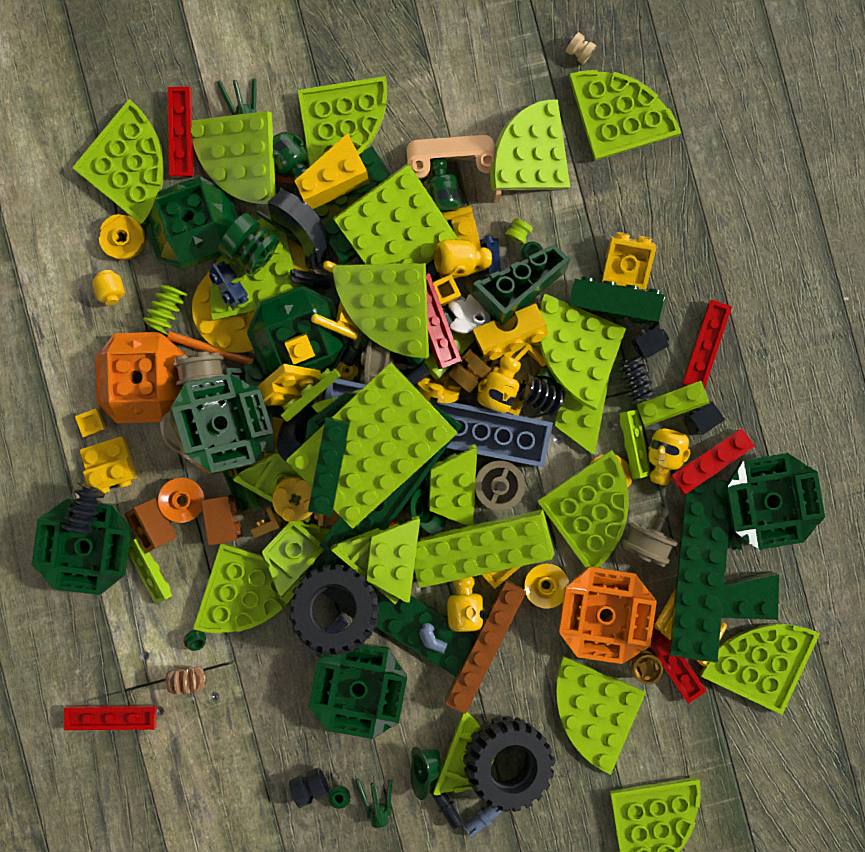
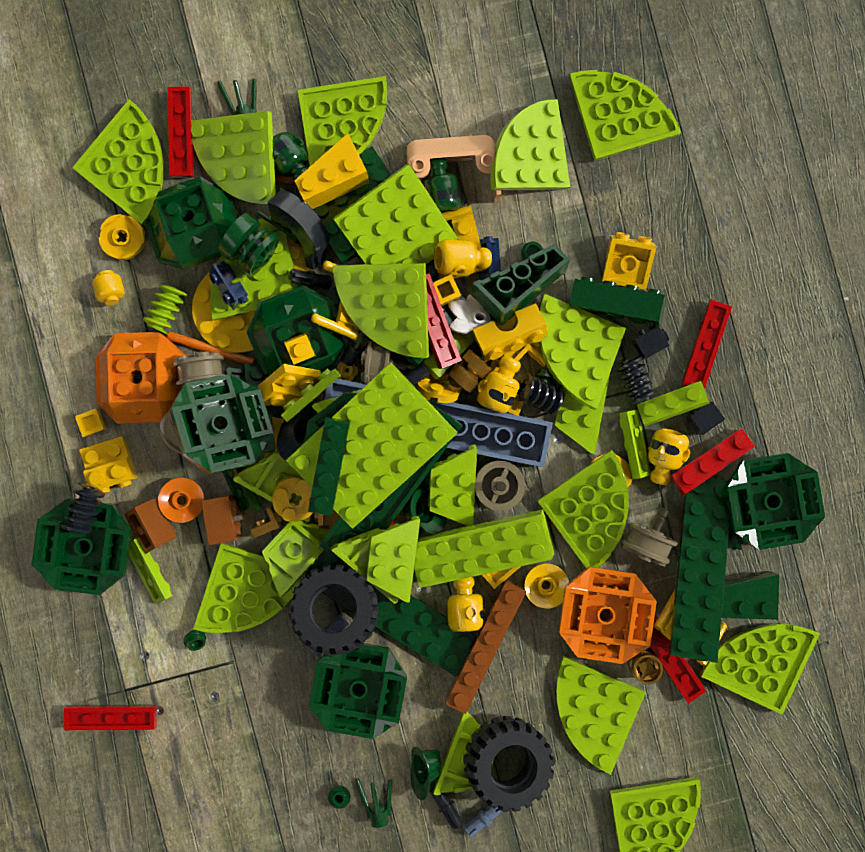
(185, 680): medium nougat gear -> none
(309, 787): black wheel -> none
(429, 639): sand blue arm -> none
(519, 231): lime wheel -> none
(580, 48): tan wheel -> none

